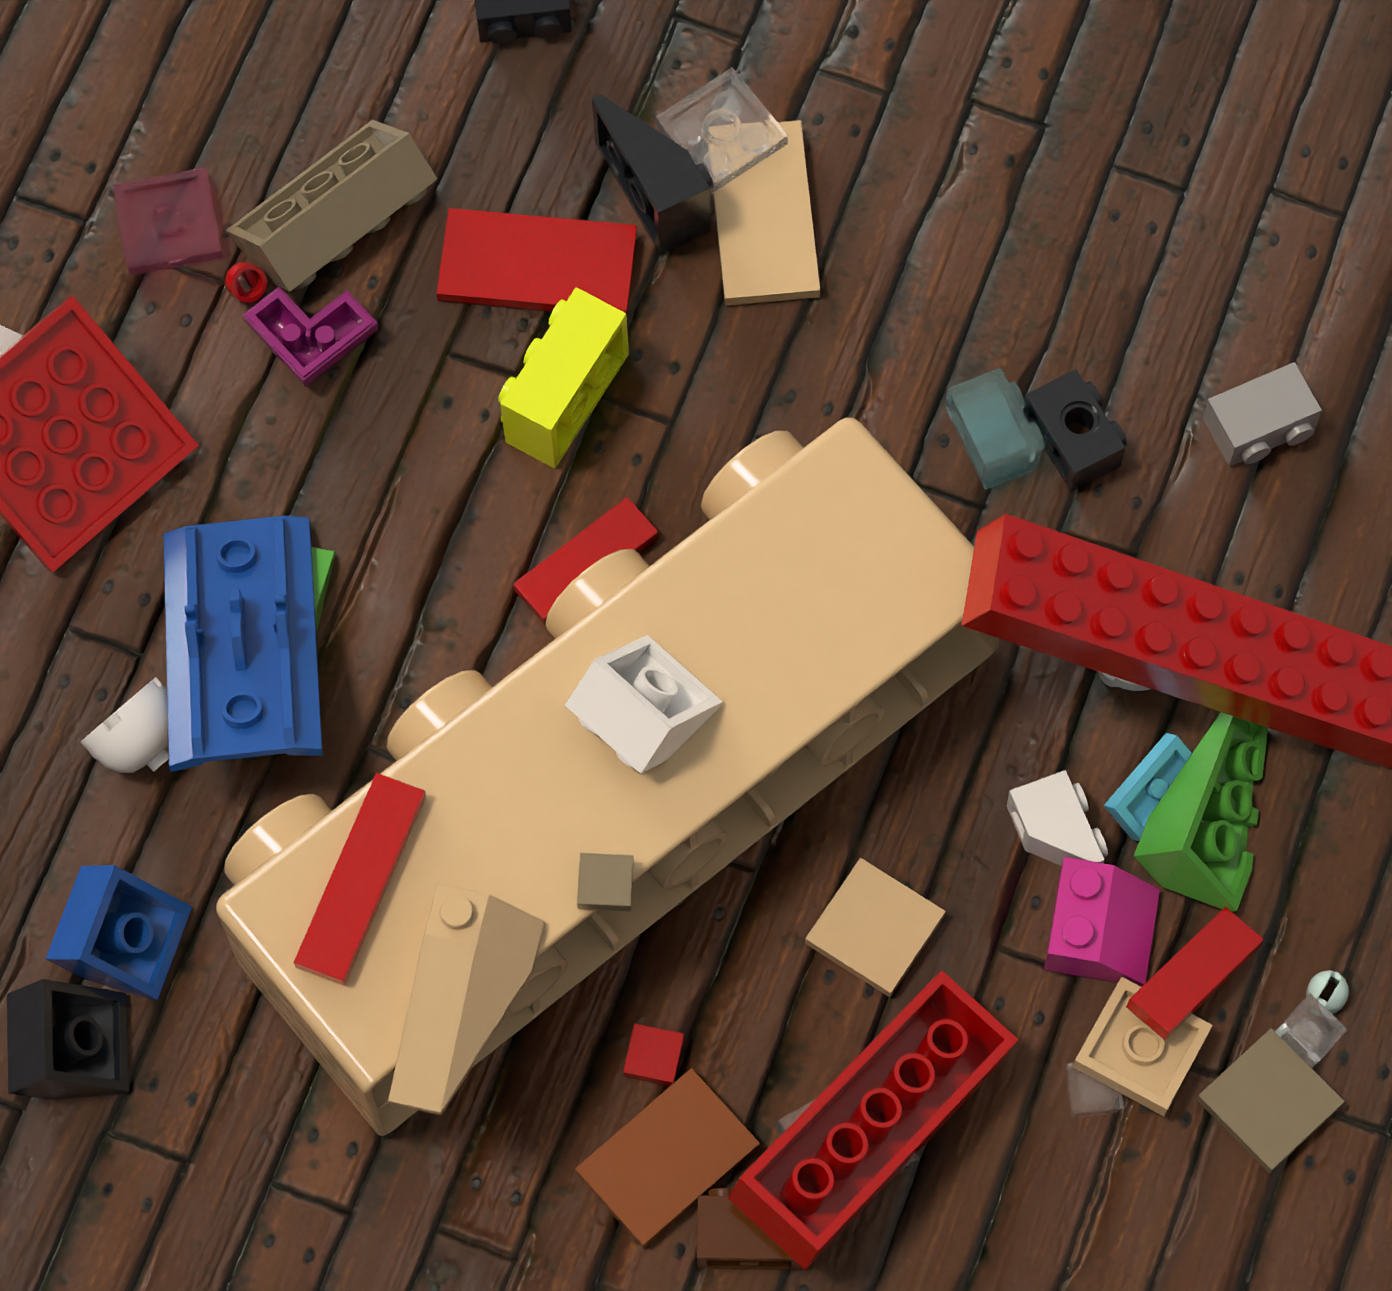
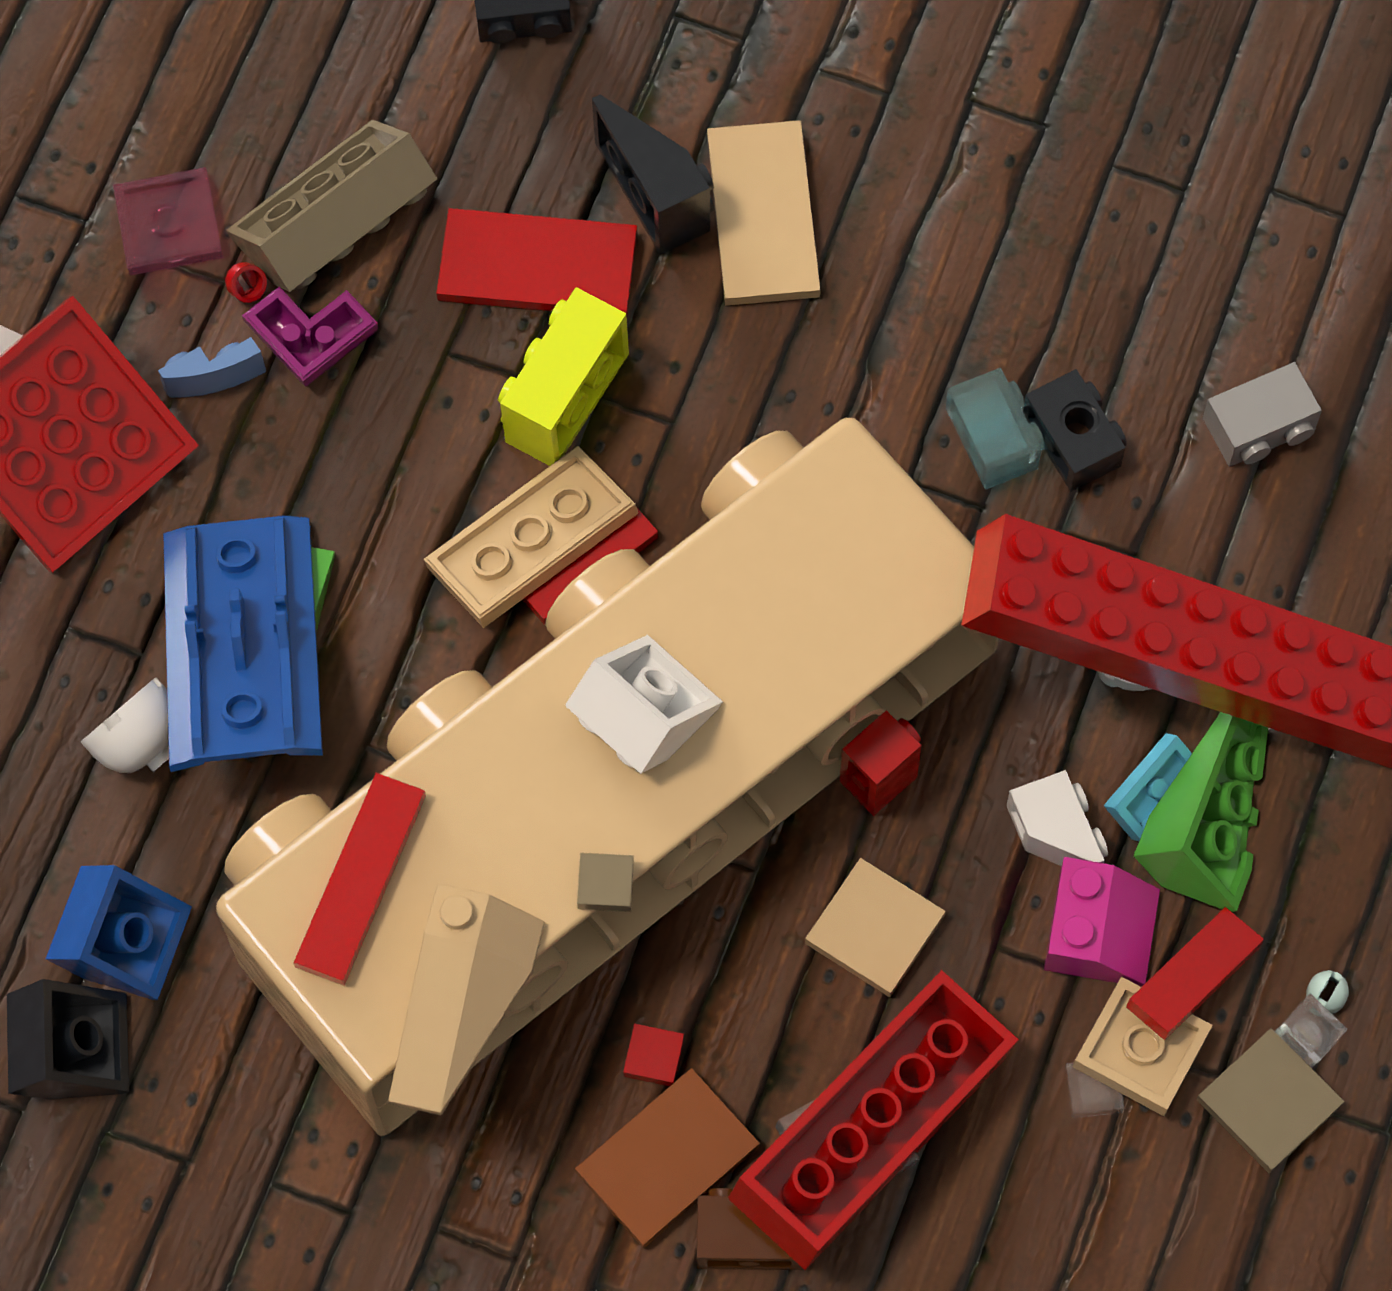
(194, 375): none -> medium blue slope
(531, 536): none -> tan tile
(723, 128): clear plate -> none
(881, 761): none -> red brick

